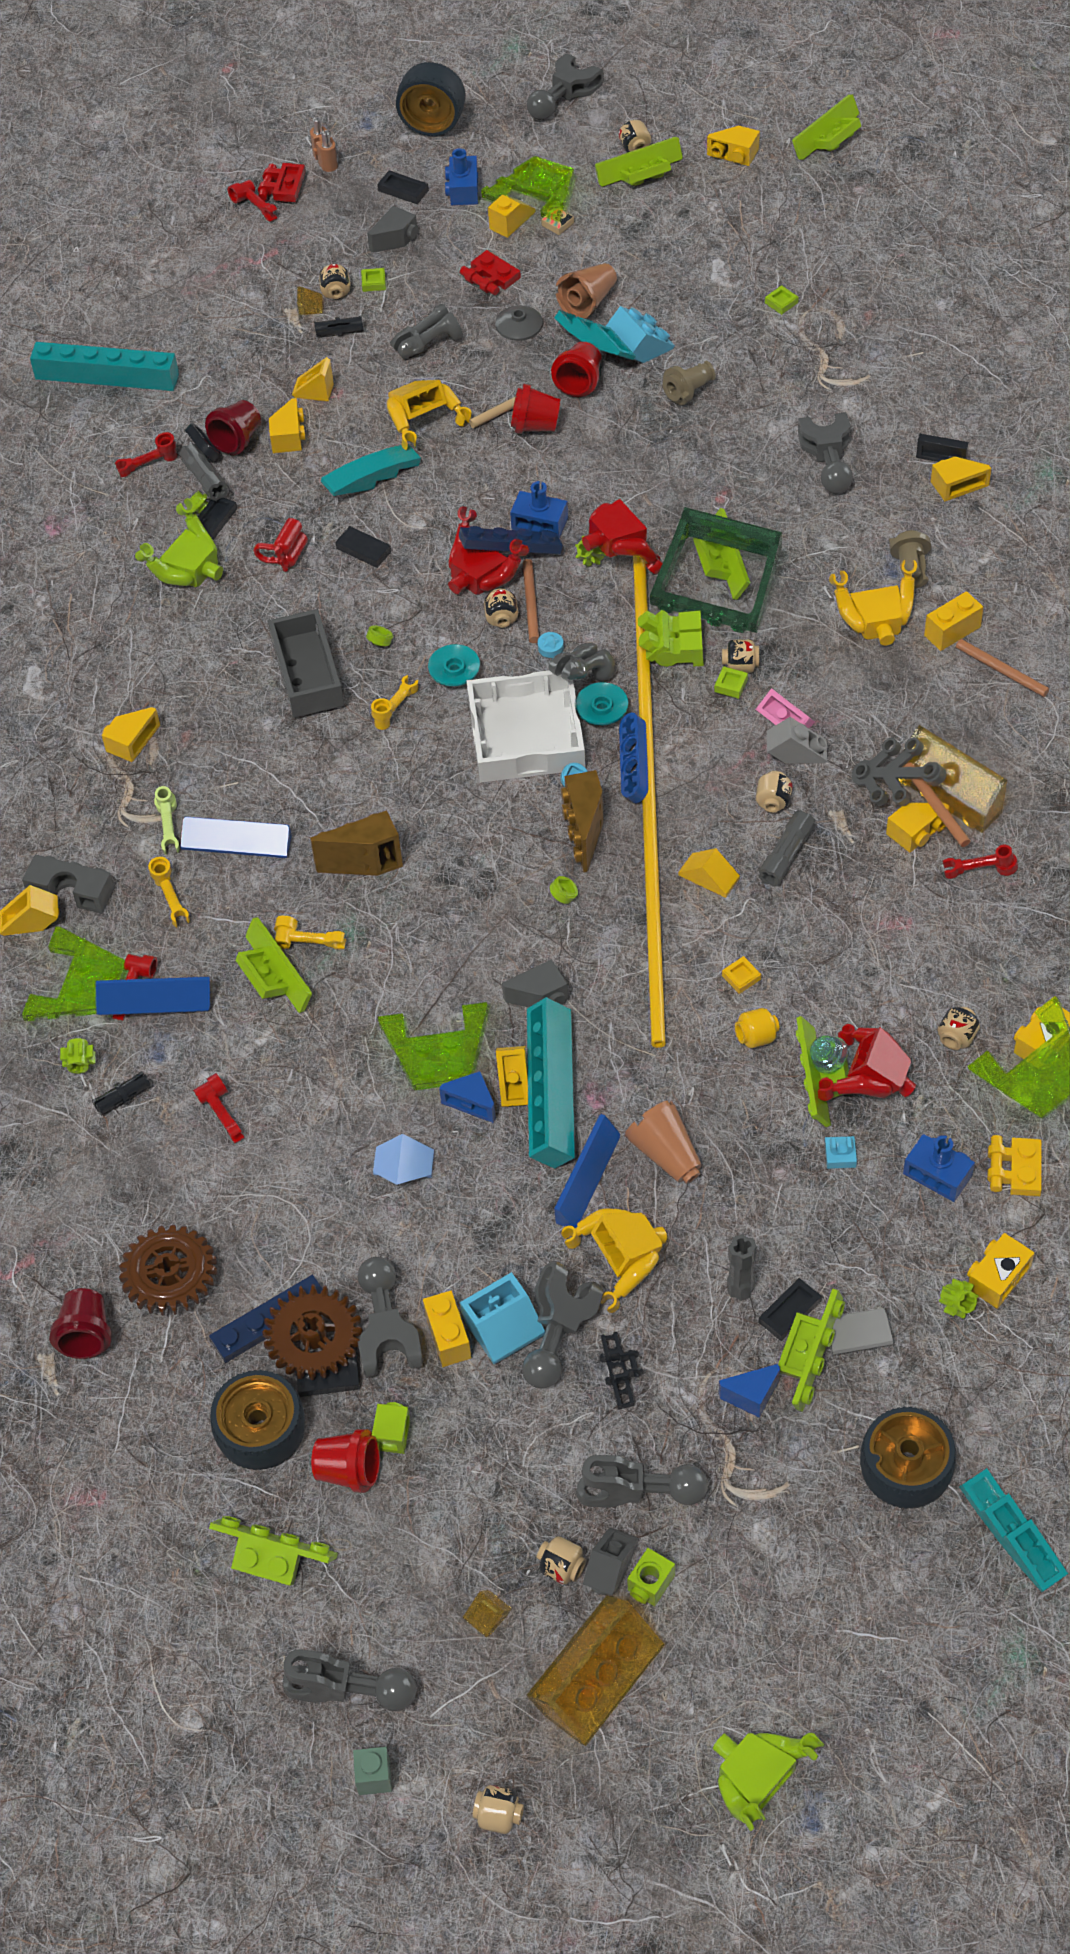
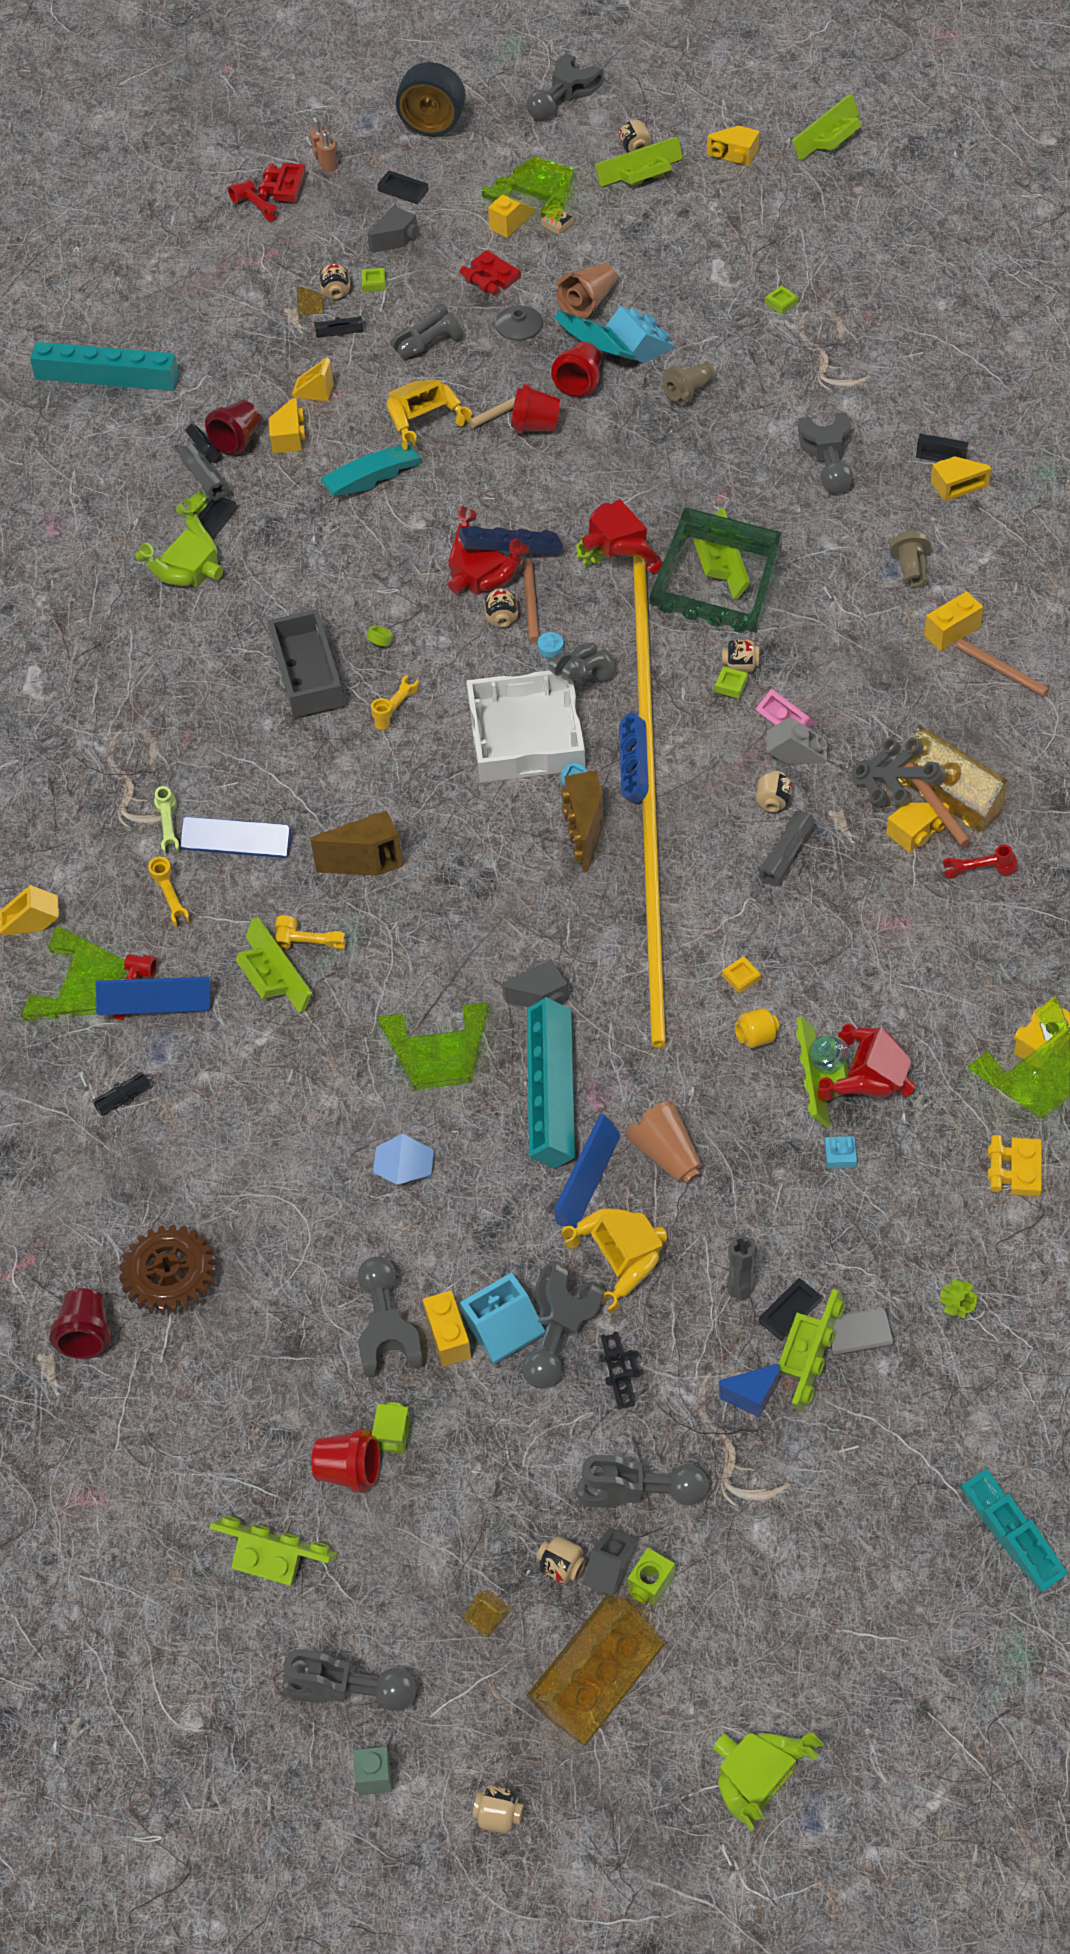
(77, 1055): lime gear -> none
(90, 885): dark grey arch -> none
(130, 733): yellow slope -> none
(165, 446): red brick -> none
(210, 1093): red brick -> none
(247, 1330): dark blue plate -> none
(255, 1398): wheel -> none
(286, 546): red piece -> none
(306, 1313): reddish brown gear -> none
(345, 1380): black tile -> none
(363, 546): black tile -> none
(454, 665): teal dish -> none
(462, 178): blue brick -> none
(469, 1096): blue slope -> none
(512, 1075): yellow slope -> none
(538, 512): blue brick -> none
(563, 889): lime tile -> none
(601, 703): teal dish -> none
(672, 638): lime hips -> none
(710, 871): yellow slope -> none
(877, 611): yellow torso -> none
(903, 1479): wheel -> none
(938, 1166): blue brick -> none
(958, 1028): tan head -> none
(1000, 1269): yellow brick -> none

